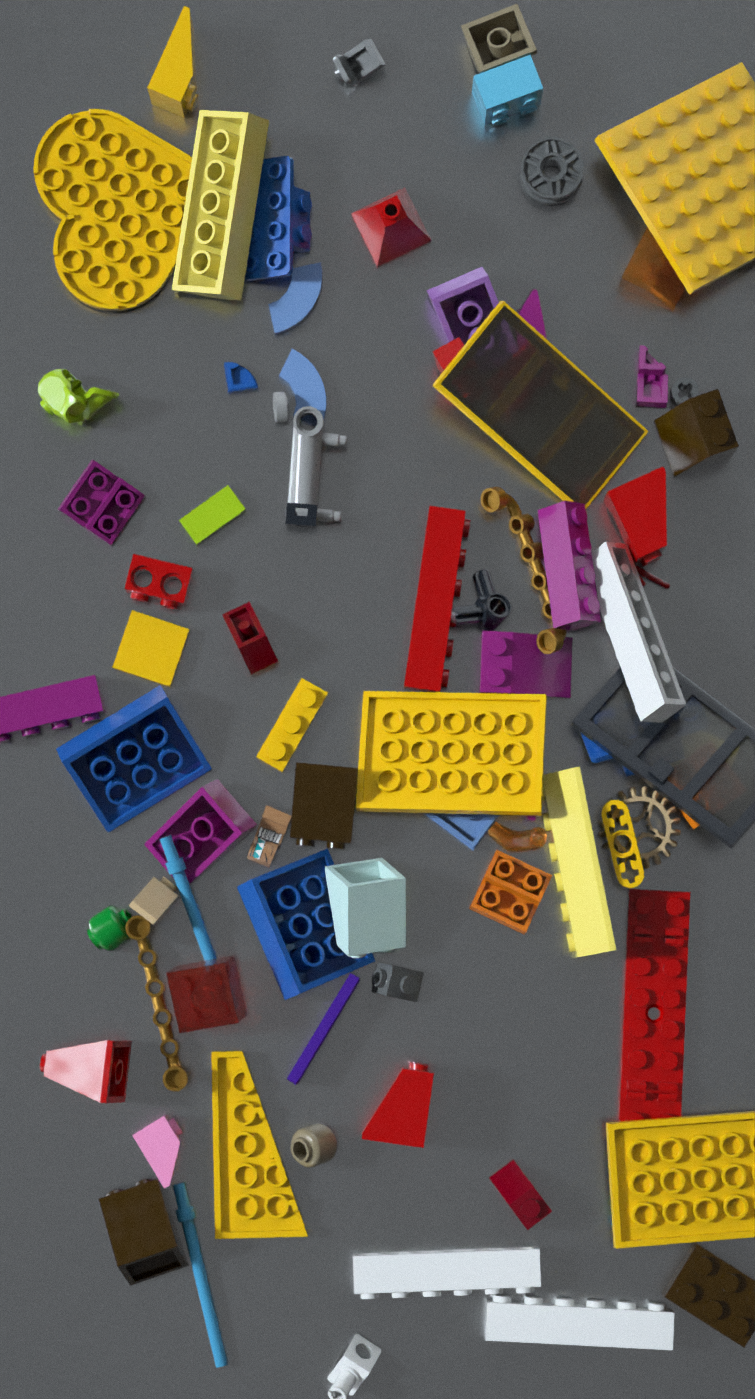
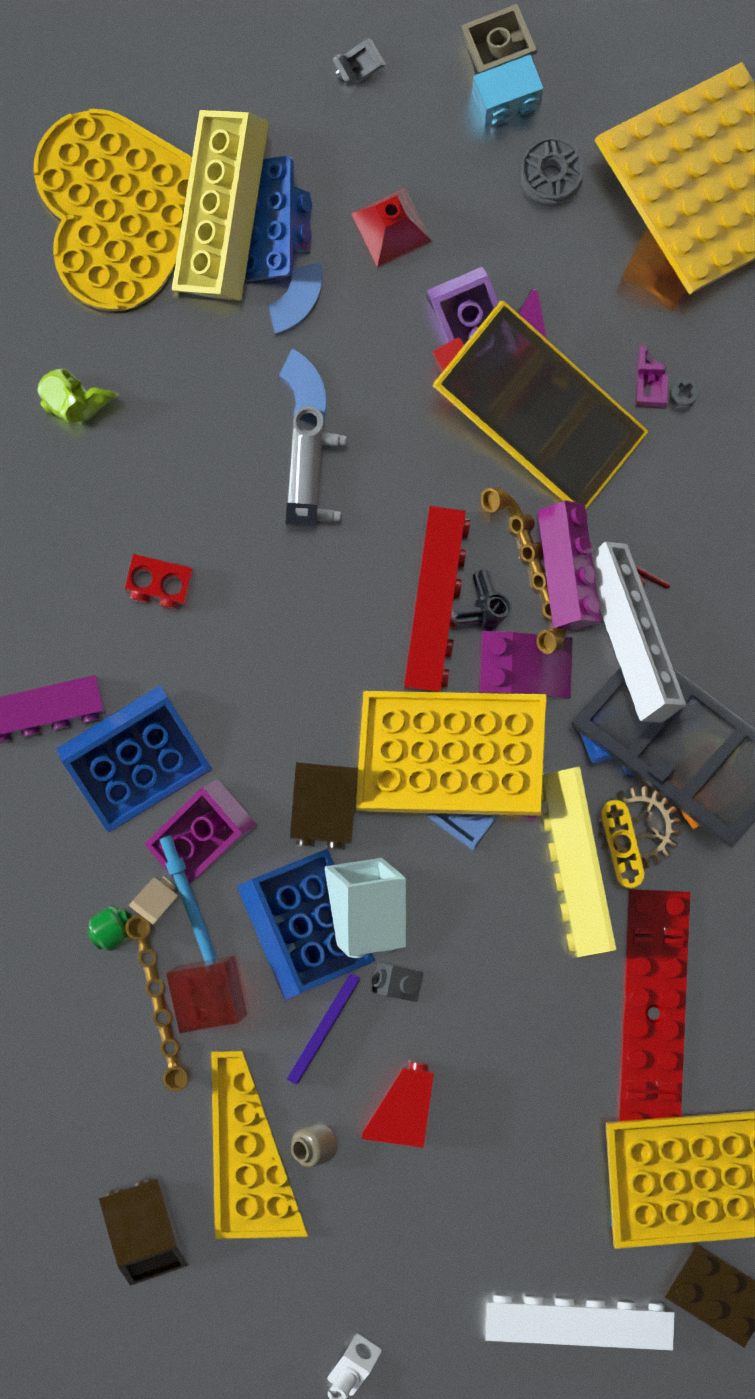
(91, 1069): slope -> none
(101, 502): magenta slope -> none
(151, 648): yellow tile -> none
(161, 1147): bright pink slope -> none
(174, 78): yellow slope -> none
(185, 1215): dark azure bar -> none
(212, 515): lime tile -> none
(239, 378): blue tile -> none
(250, 637): dark red slope -> none
(269, 836): medium nougat leg -> none
(280, 407): light grey tile -> none
(292, 725): yellow plate -> none
(446, 1270): white brick -> none
(510, 892): orange slope -> none
(518, 840): clear orange arm -> none
(520, 1194): dark red slope -> none
(641, 516): red slope -> none
(696, 433): dark brown slope -> none

